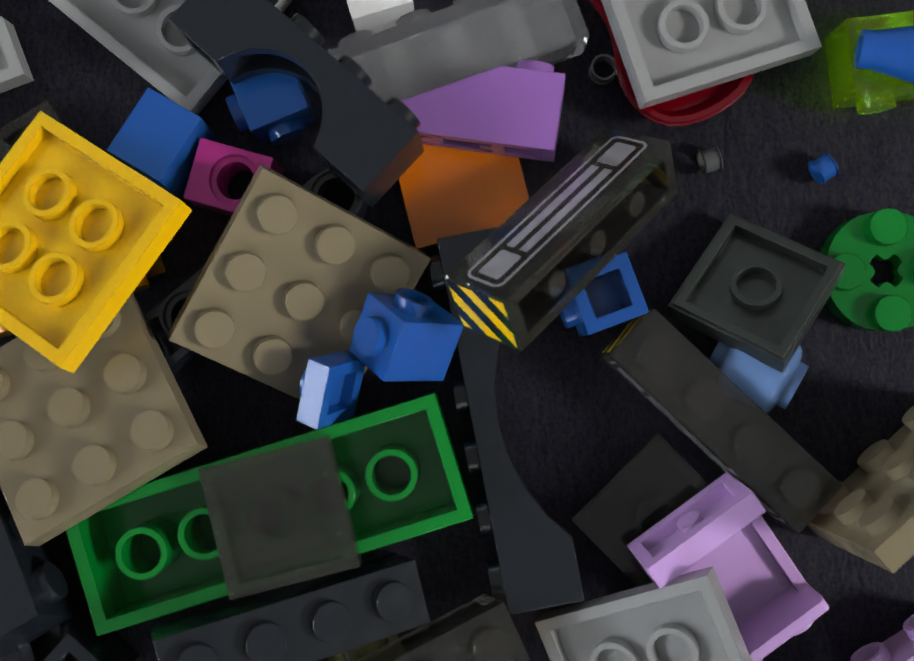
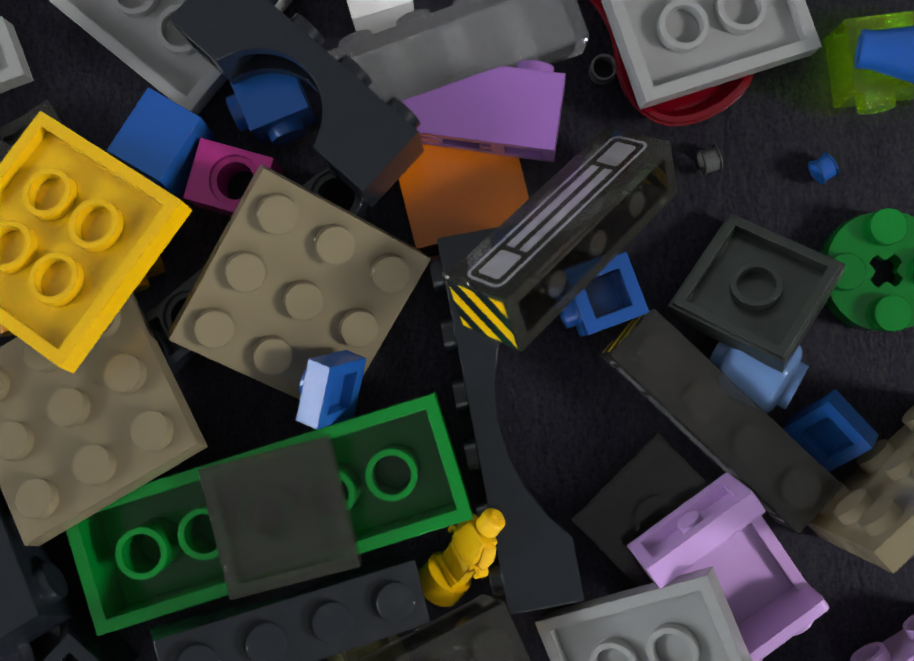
(405, 336): blue brick -> none
(471, 551): none -> yellow piece
(831, 431): none -> blue plate

